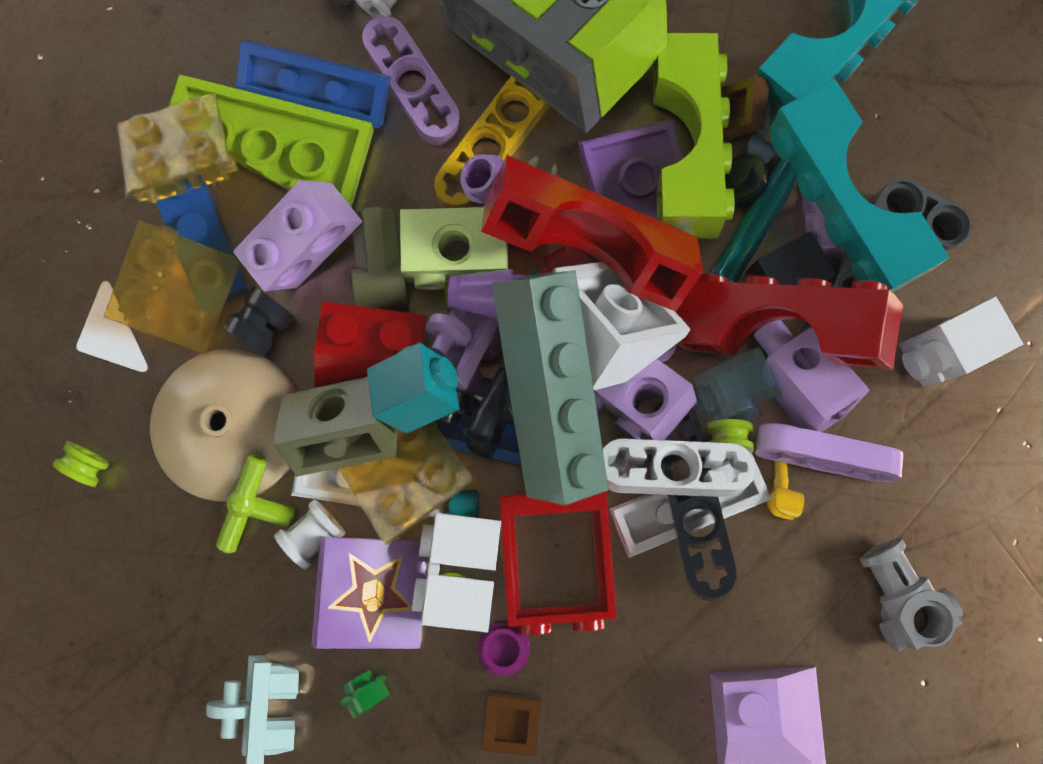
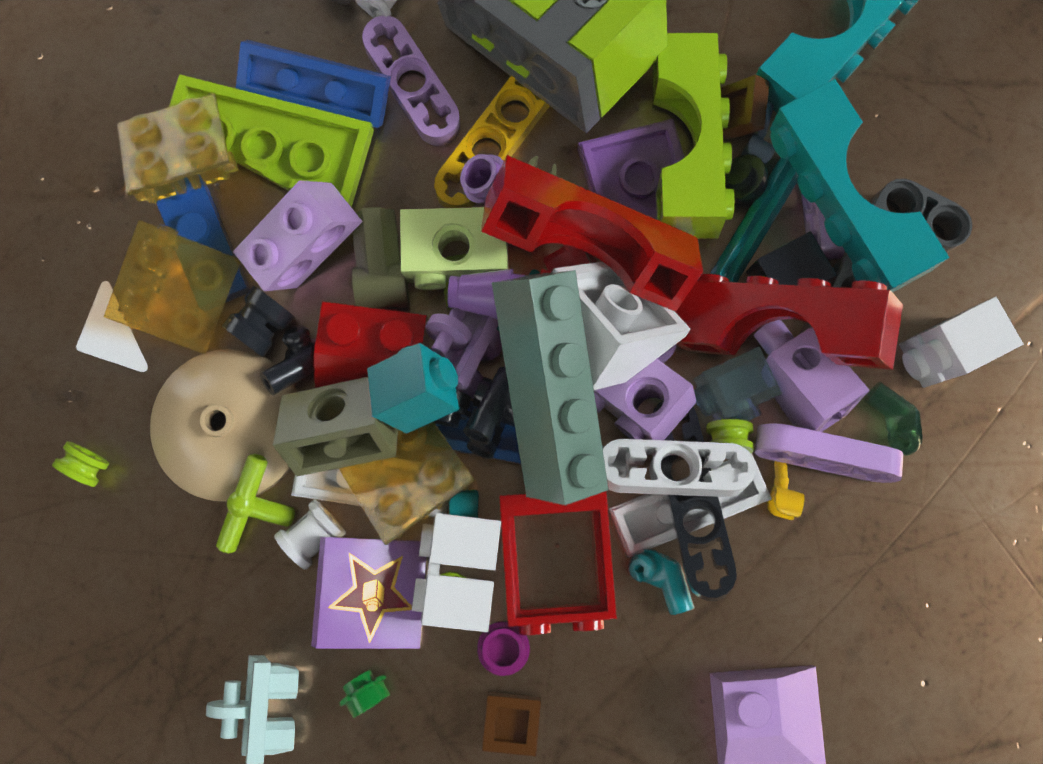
(296, 364): none -> black arm
(665, 574): none -> teal arm
(901, 418): none -> clear green arm
(905, 595): light grey connector -> none

